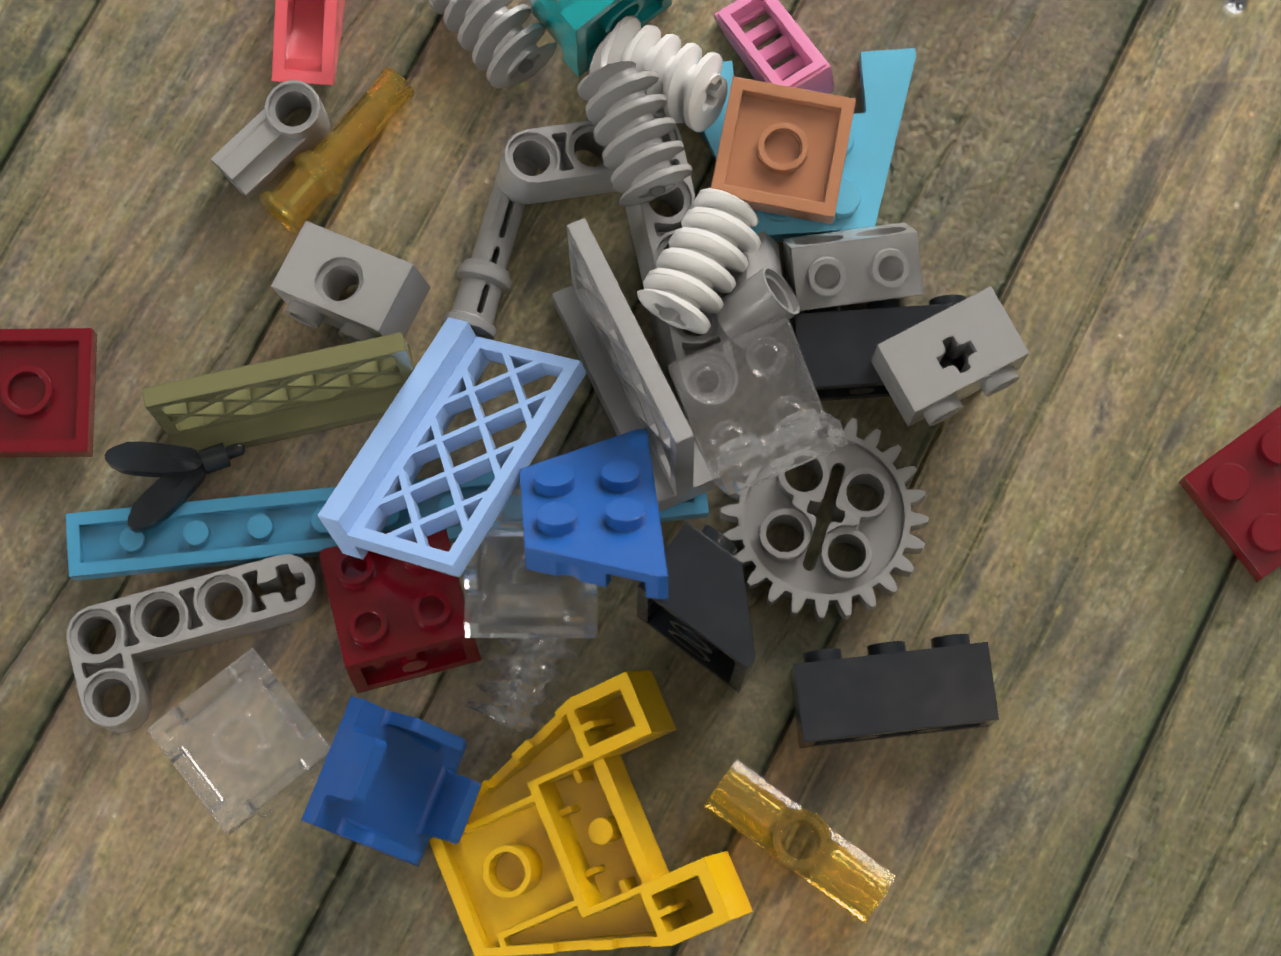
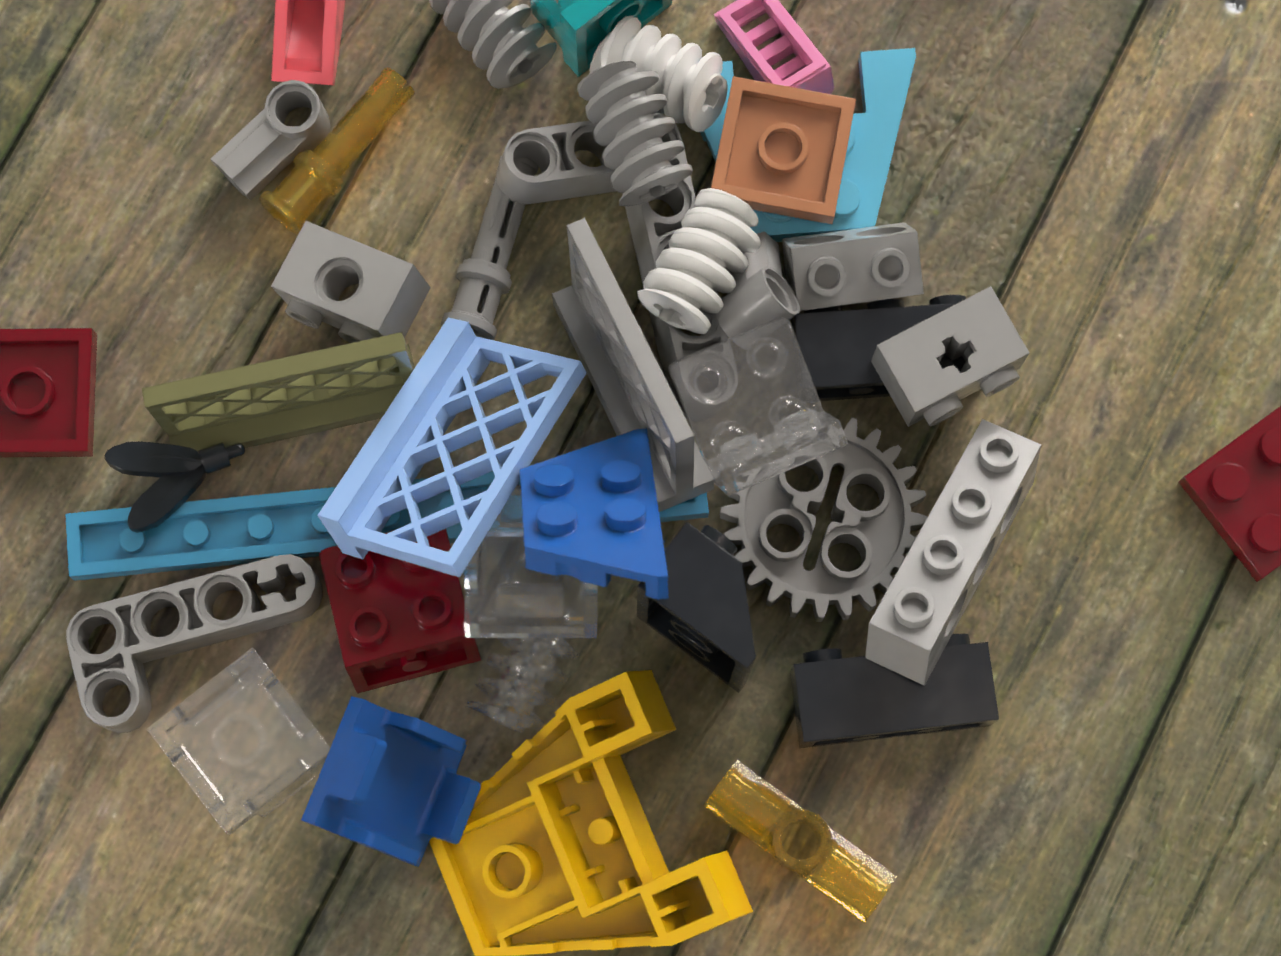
(952, 552): none -> light grey brick

